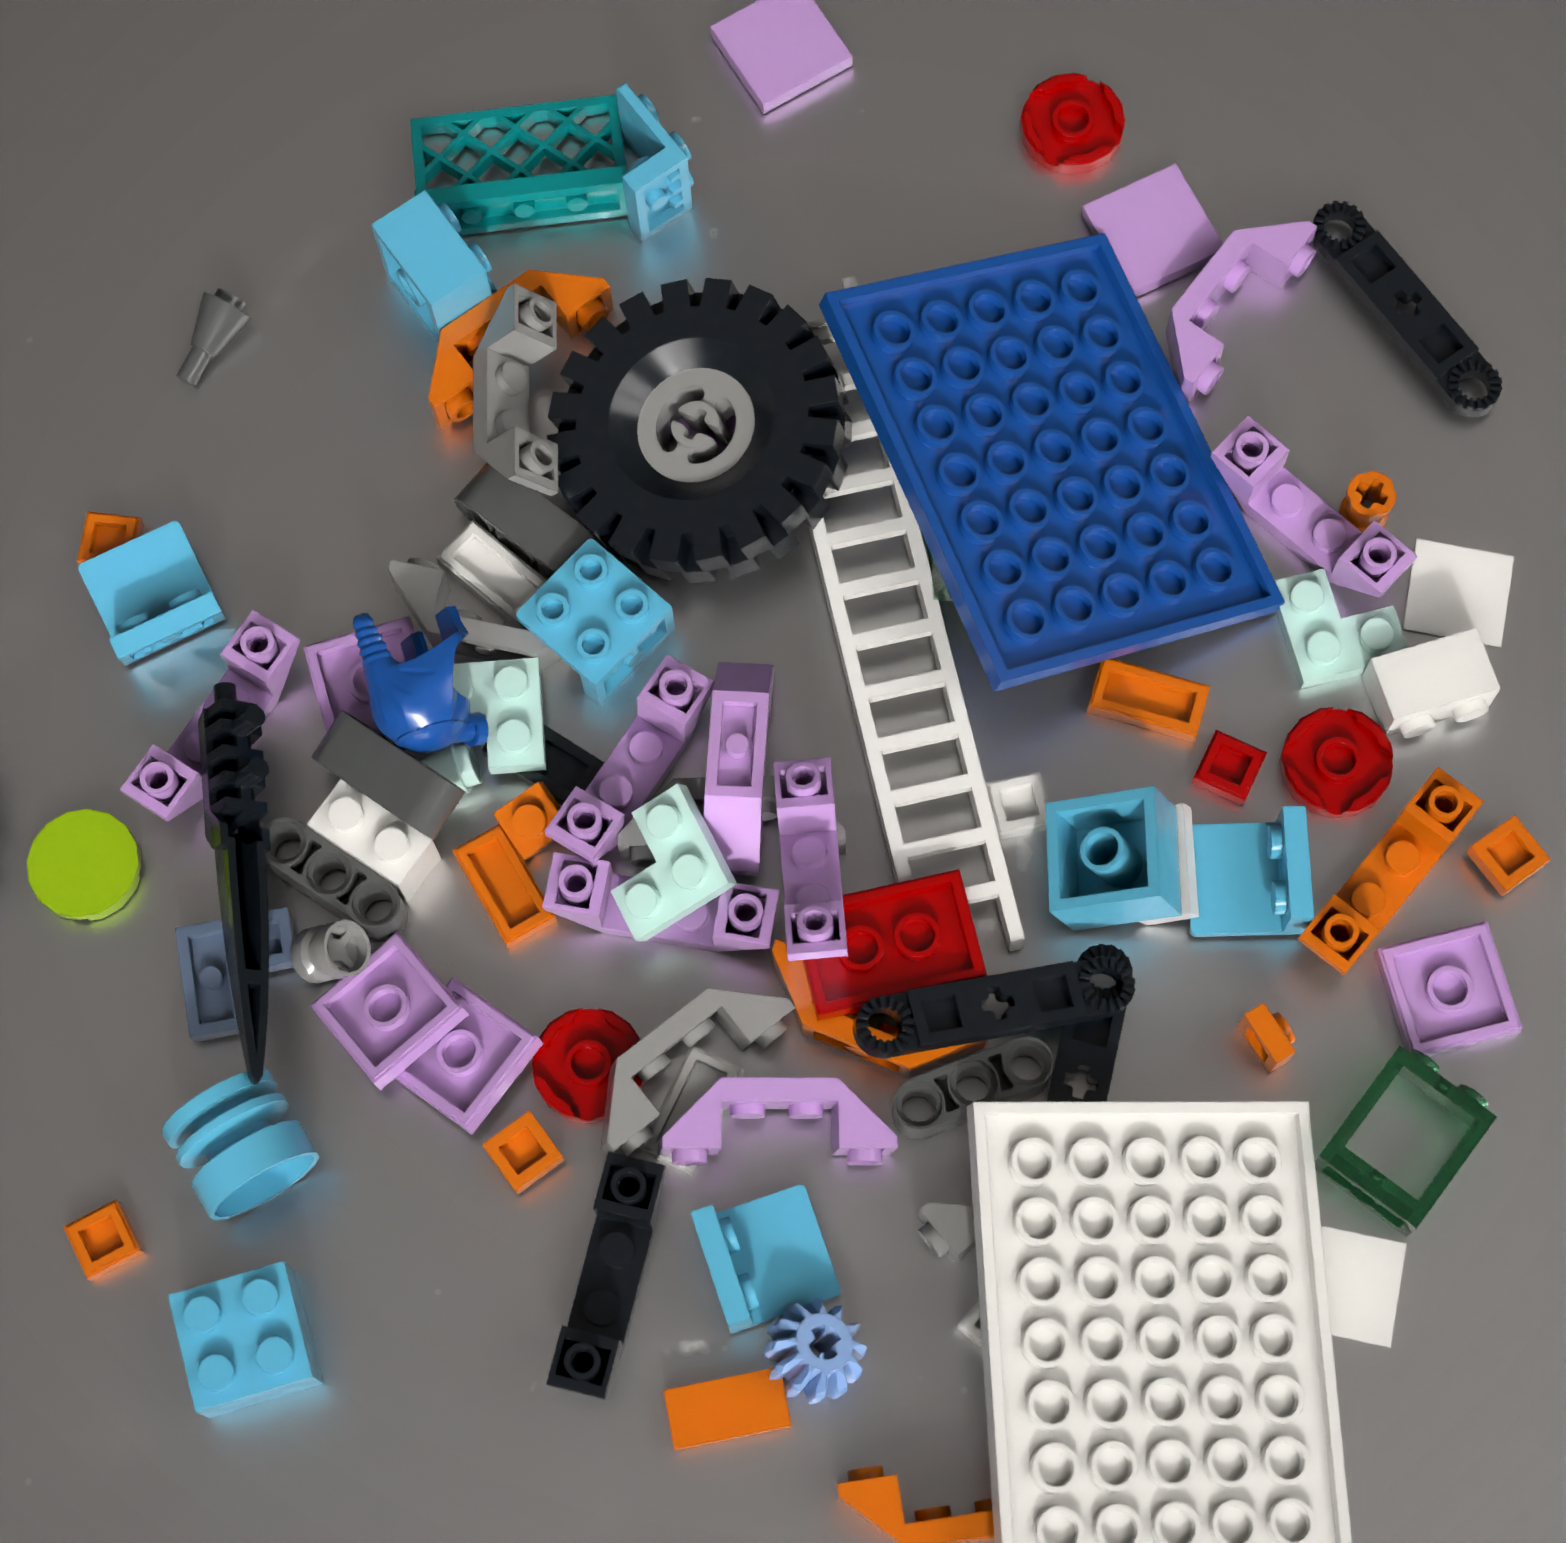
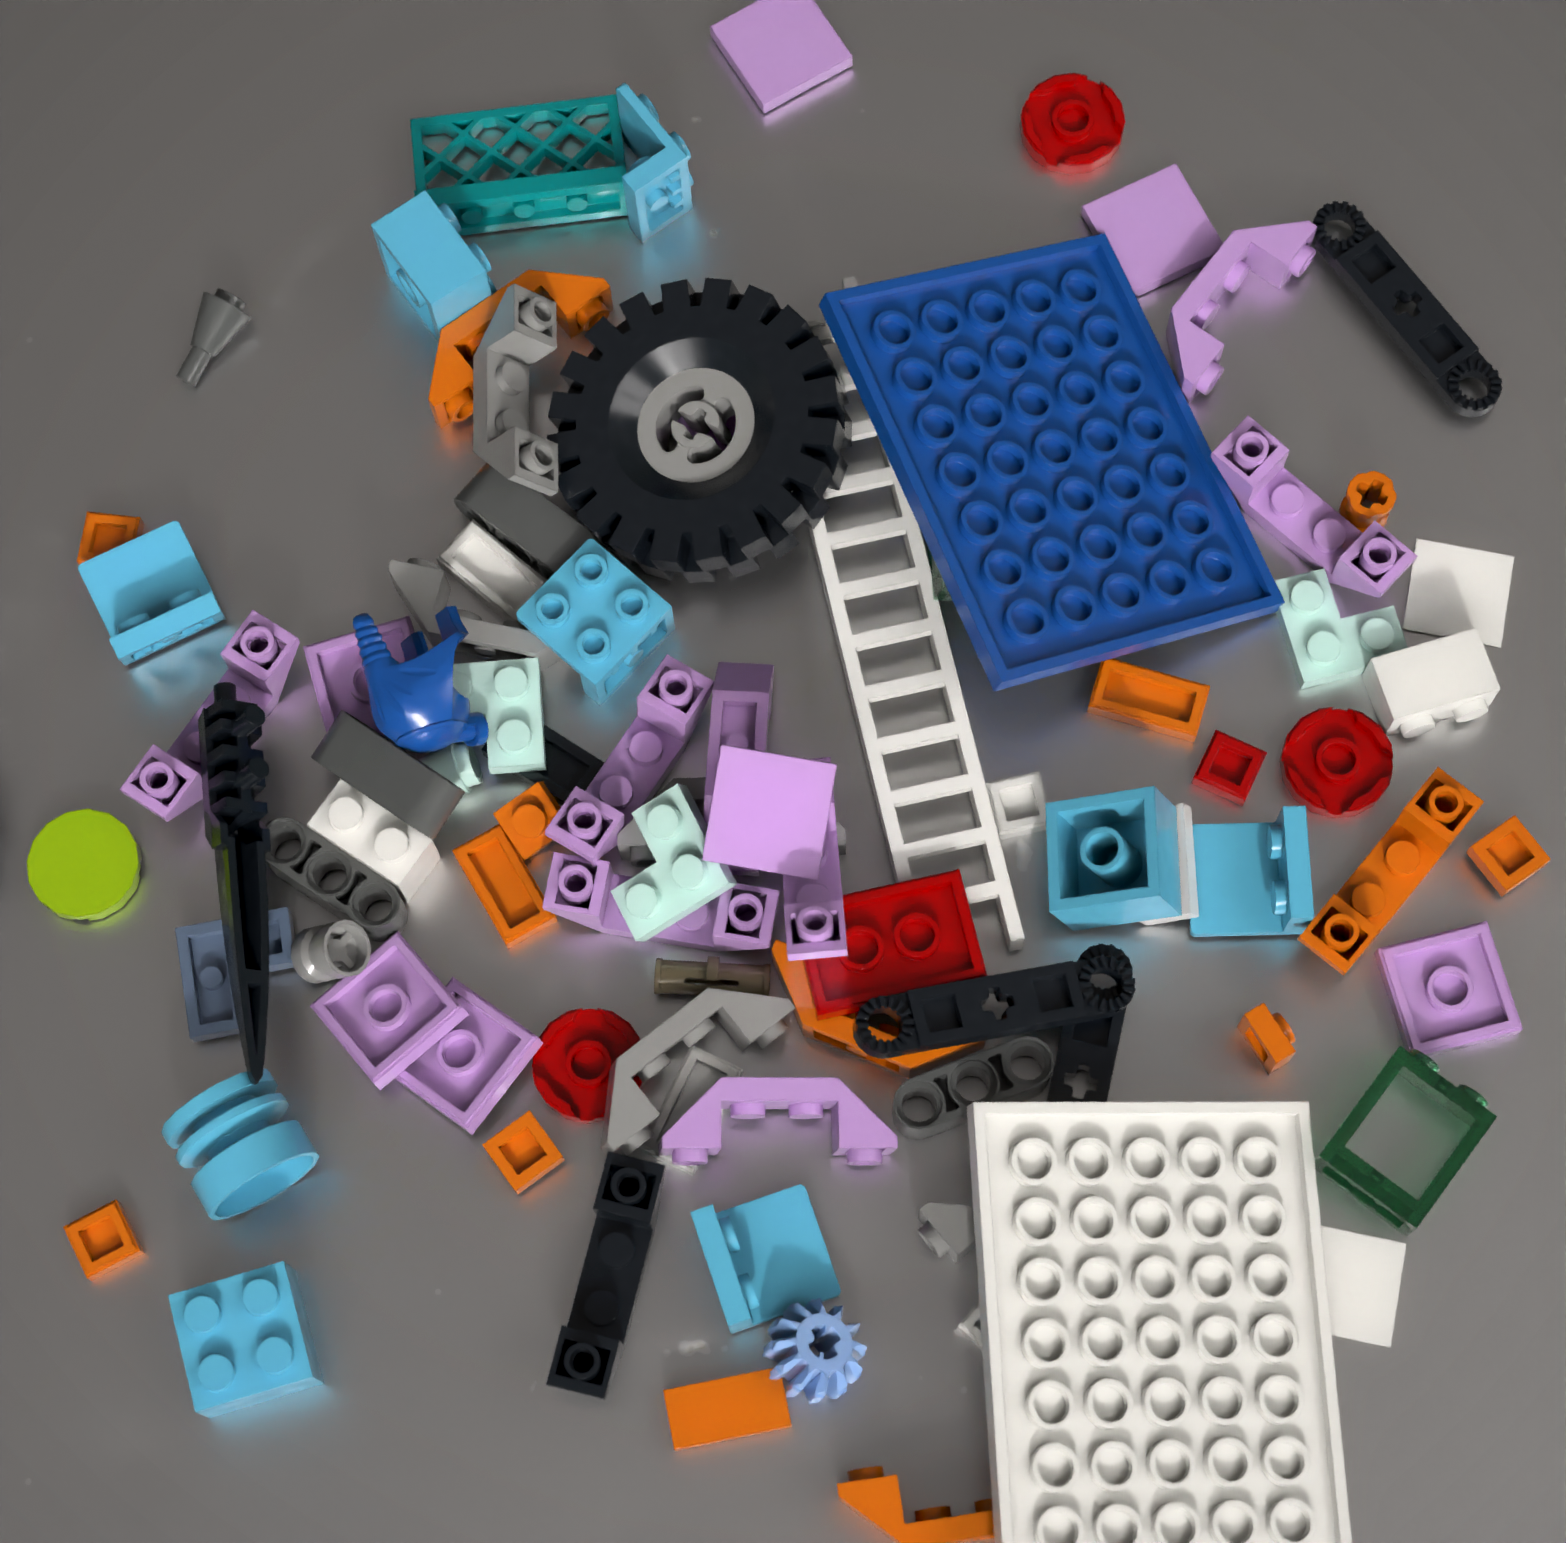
(696, 976): none -> dark tan pin
(769, 812): none -> lavender tile

